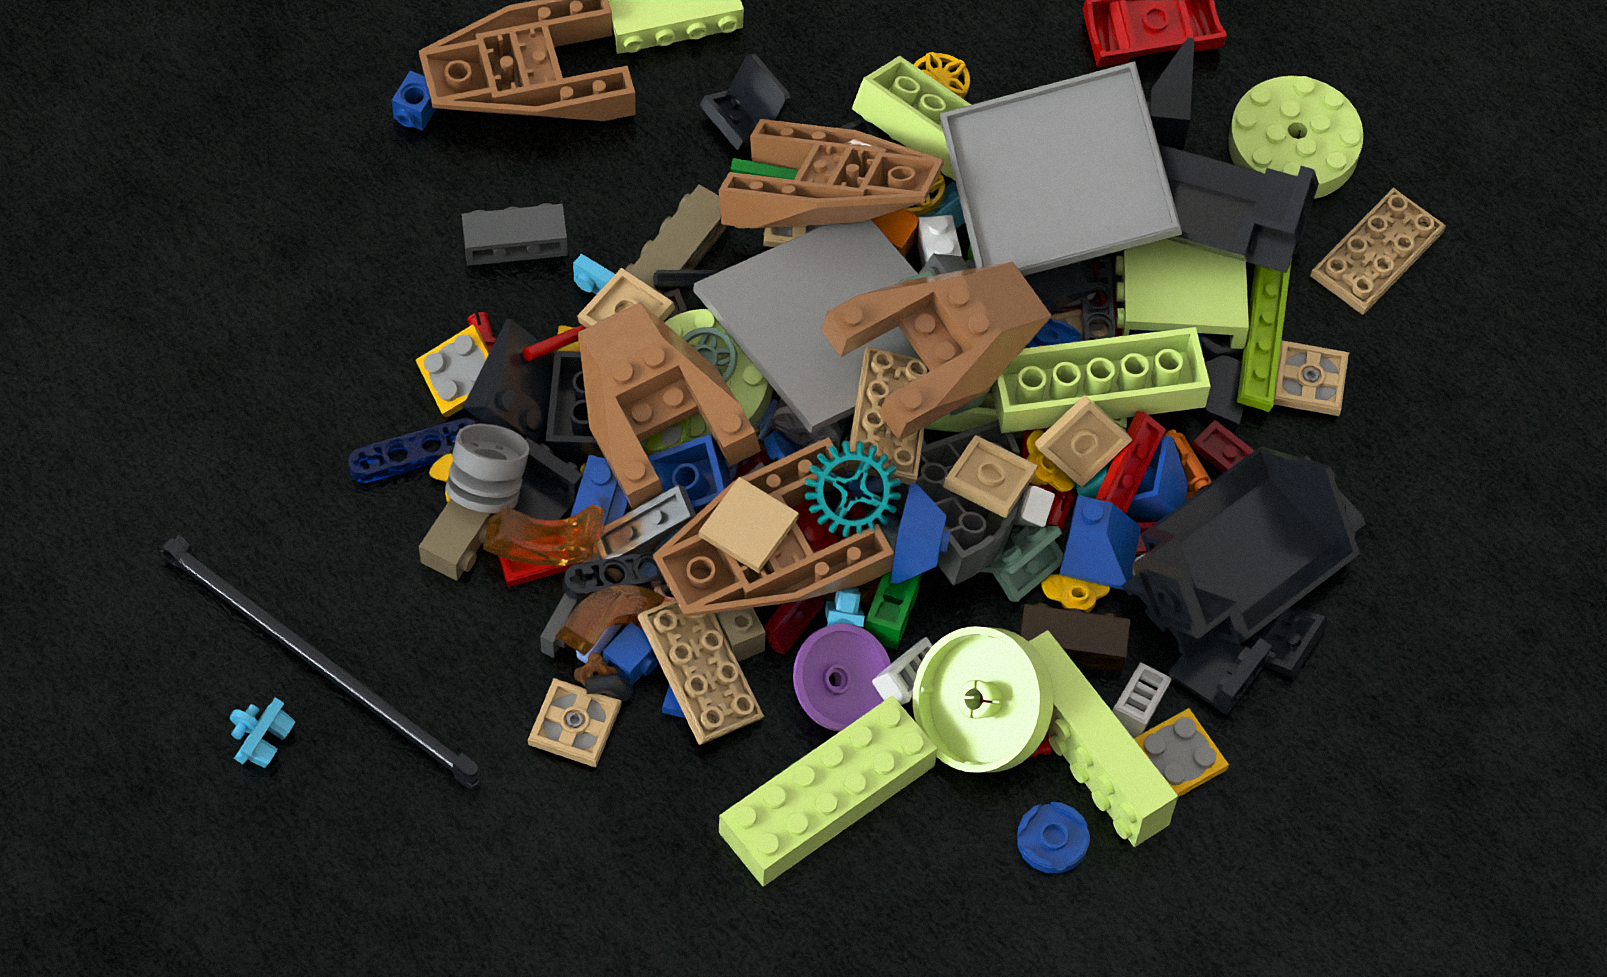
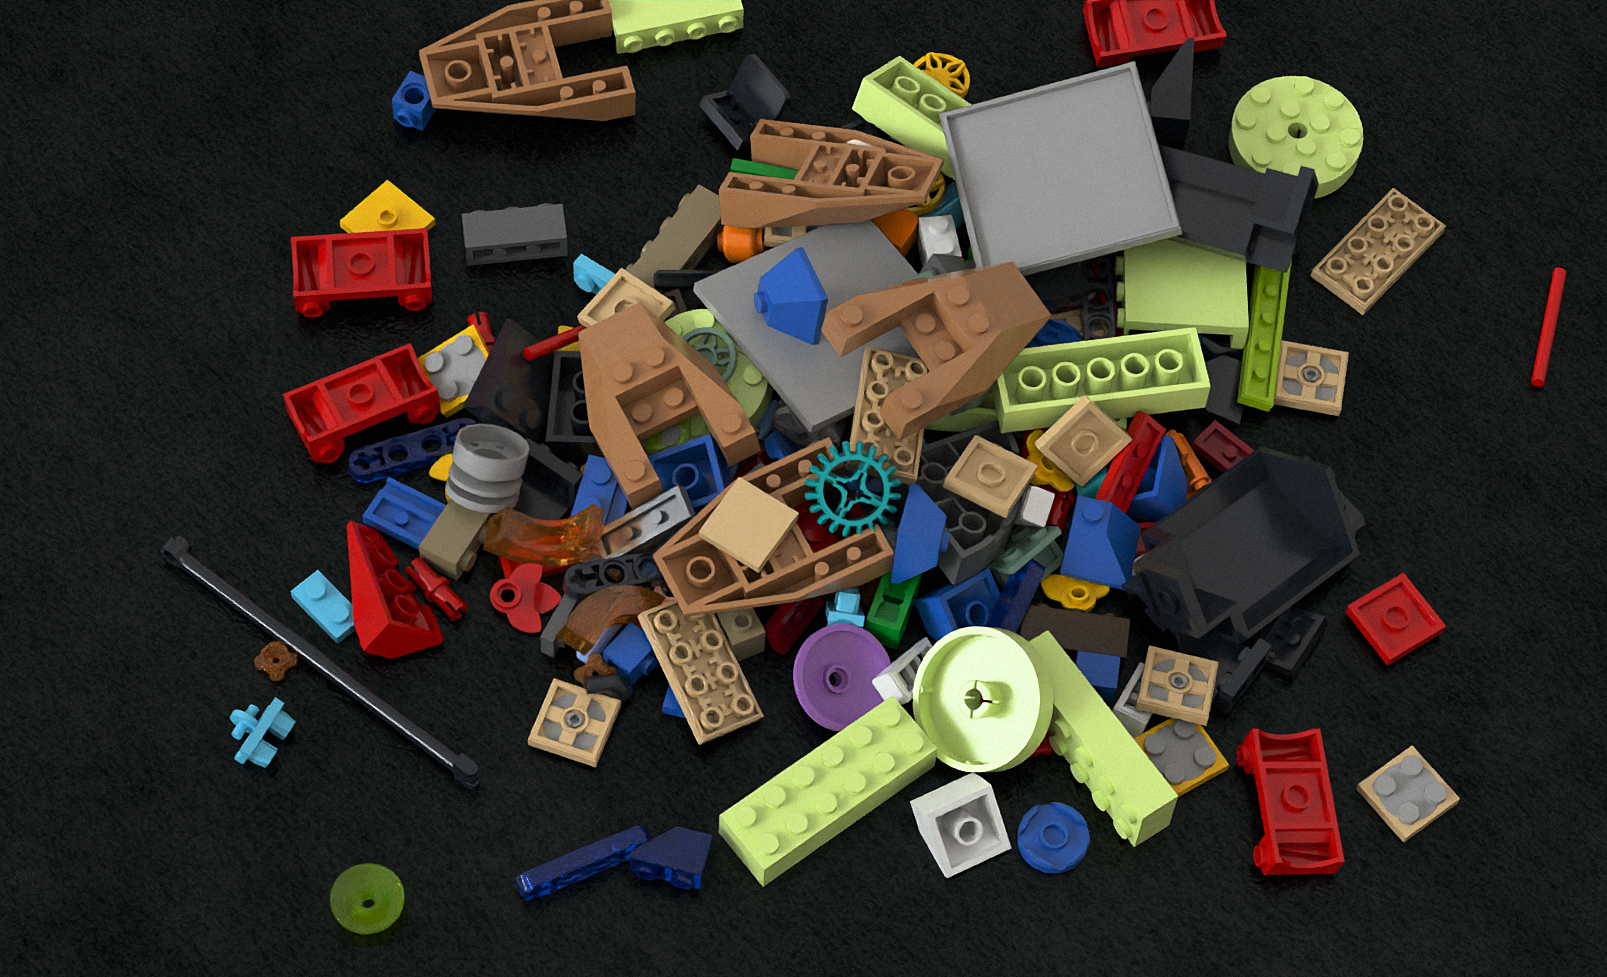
(273, 651): none -> clear orange plate
(325, 606): none -> medium azure plate
(359, 399): none -> red piece
(361, 268): none -> red piece
(365, 883): none -> clear neon green dish
(383, 601): none -> red wedge
(386, 210): none -> yellow plate
(403, 513): none -> blue plate
(437, 589): none -> red pin
(530, 597): none -> red plate
(581, 863): none -> clear blue beam
(674, 857): none -> clear blue slope
(740, 243): none -> orange head
(793, 298): none -> blue slope
(958, 605): none -> blue slope
(961, 824): none -> white slope
(1016, 597): none -> clear blue beam
(1100, 672): none -> blue brick
(1177, 685): none -> tan piece
(1293, 802): none -> red piece
(1395, 619): none -> red plate
(1407, 793): none -> light grey piece
(1548, 327): none -> red bar

